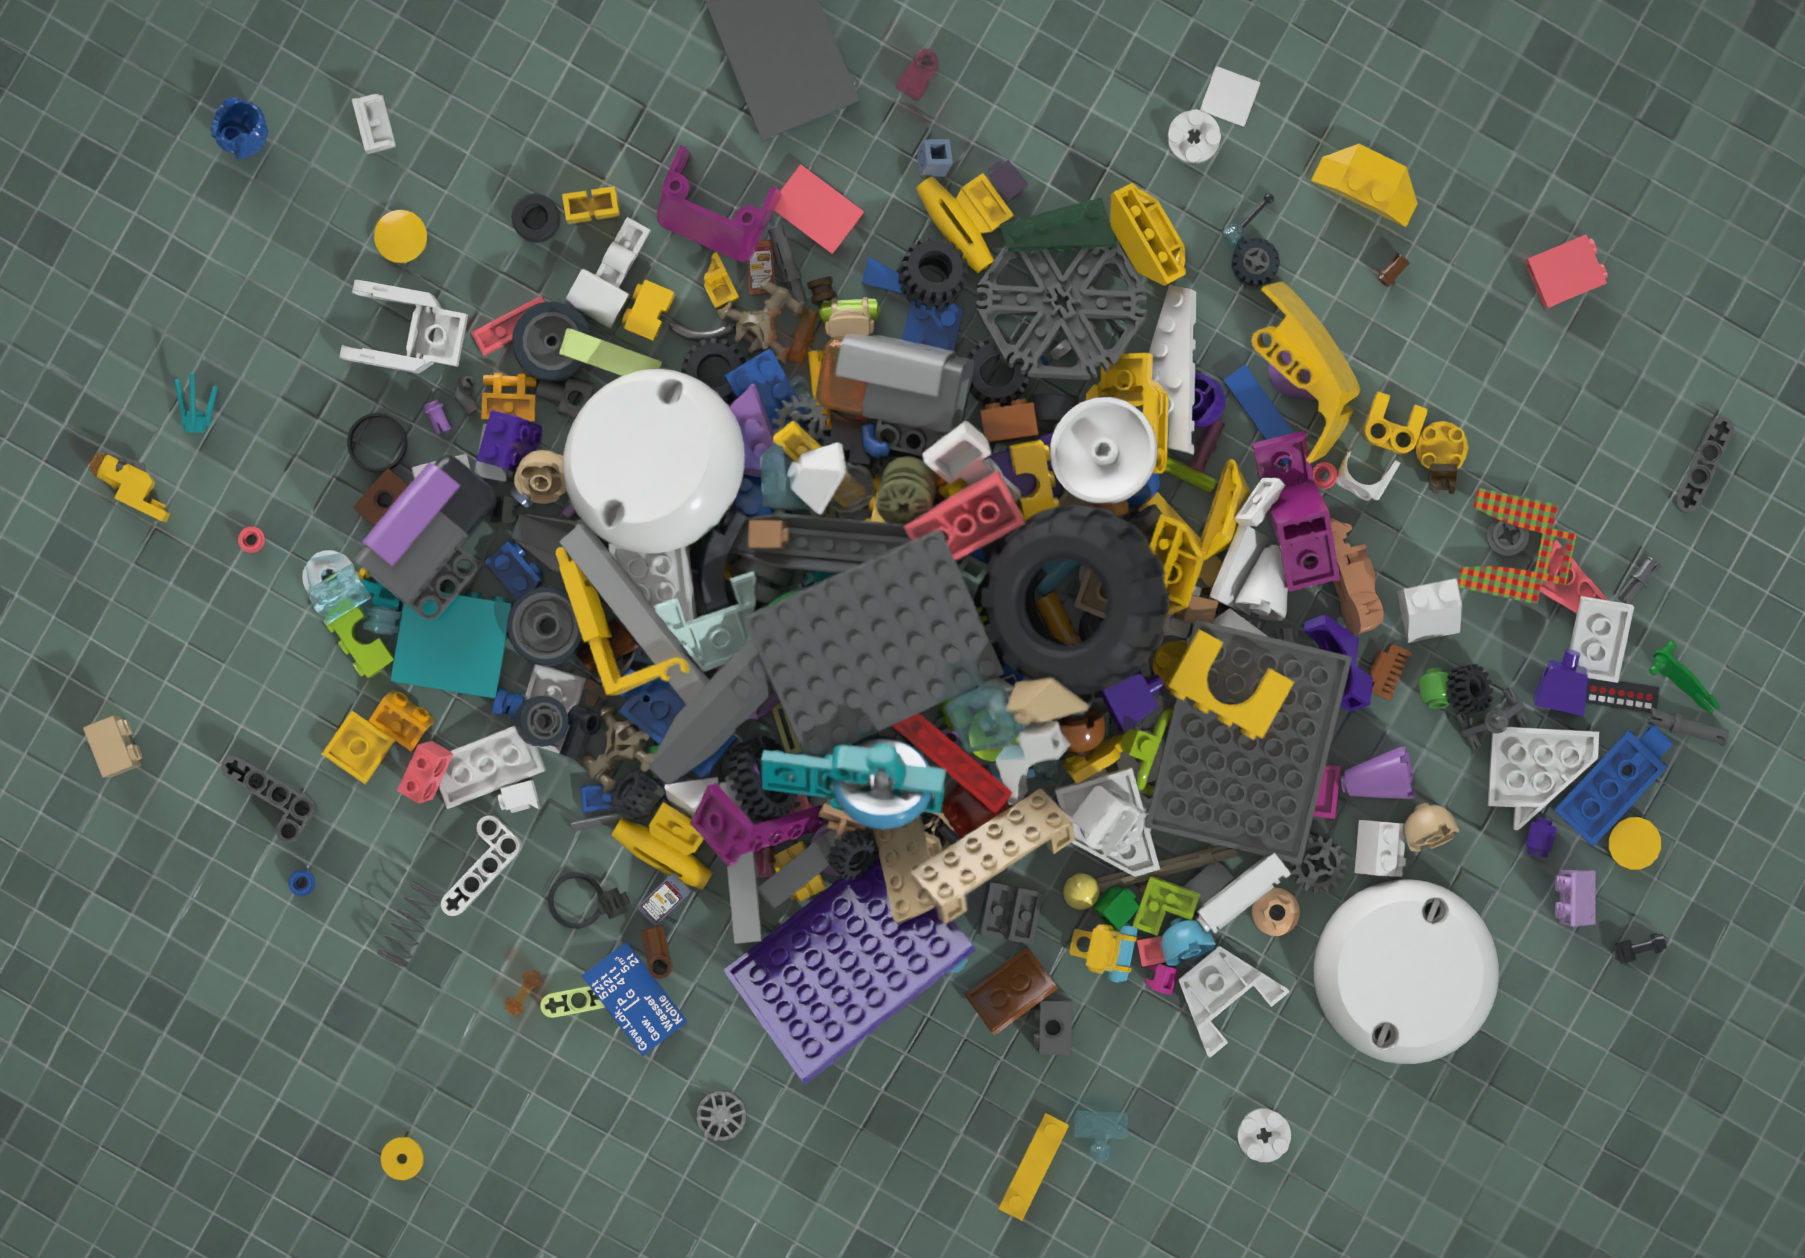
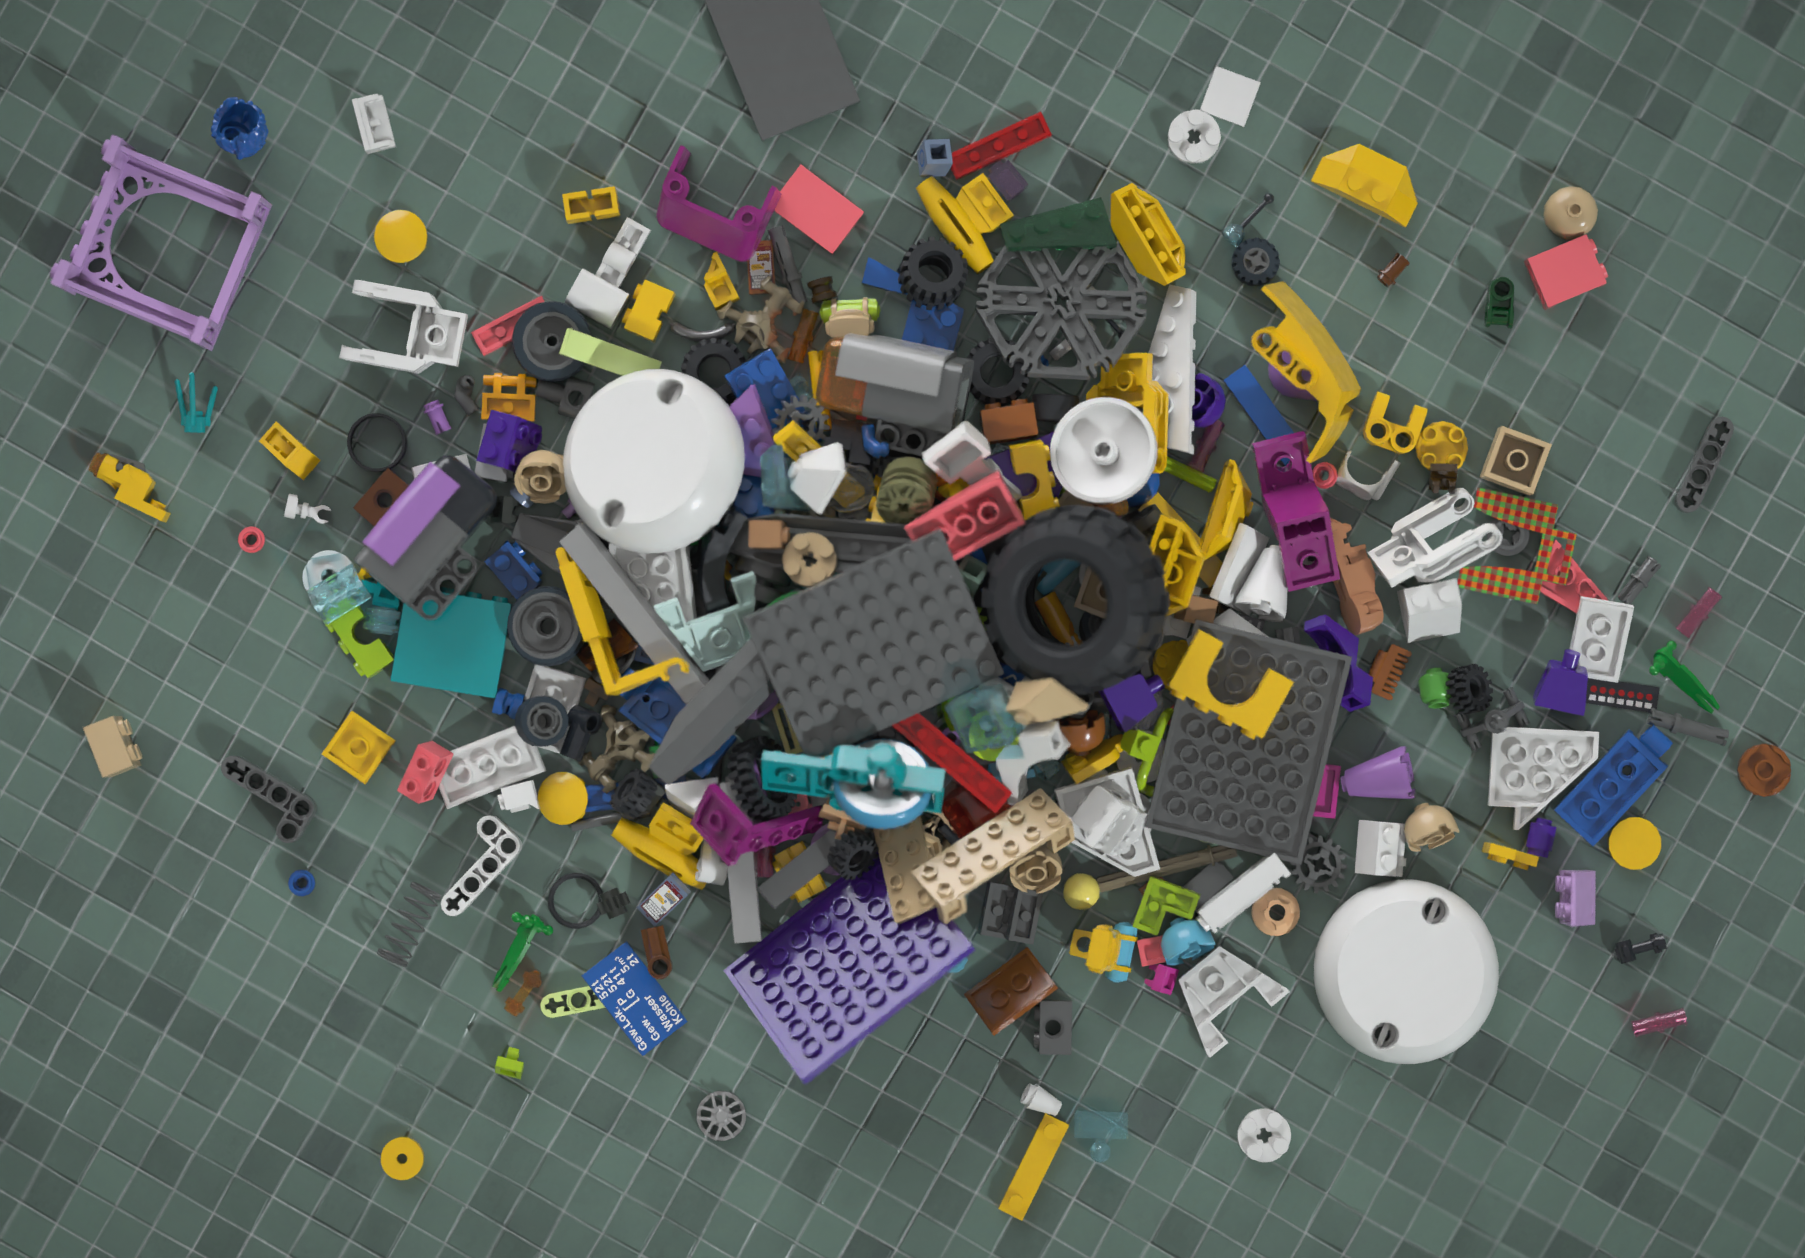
(126, 162): none -> lavender arch
(289, 450): none -> yellow arch
(304, 510): none -> white piece
(401, 719): light orange bracket -> none
(510, 1065): none -> lime tile
(527, 203): black tyre -> none
(529, 926): none -> green piece
(563, 798): none -> yellow dish
(710, 866): none -> white piece
(796, 566): none -> tan plate
(915, 78): clear pink piece -> none
(999, 145): none -> red tile
(1037, 870): none -> tan cylinder
(1040, 1100): none -> white cone
(1116, 906): green brick -> none
(1259, 502): white plate -> none
(1411, 556): none -> white plate
(1500, 305): none -> dark green piece
(1501, 854): none -> yellow plate
(1515, 460): none -> tan brick
(1570, 212): none -> tan cylinder
(1659, 1022): none -> clear pink pin
(1698, 612): none -> clear pink pin
(1764, 770): none -> dark orange tile

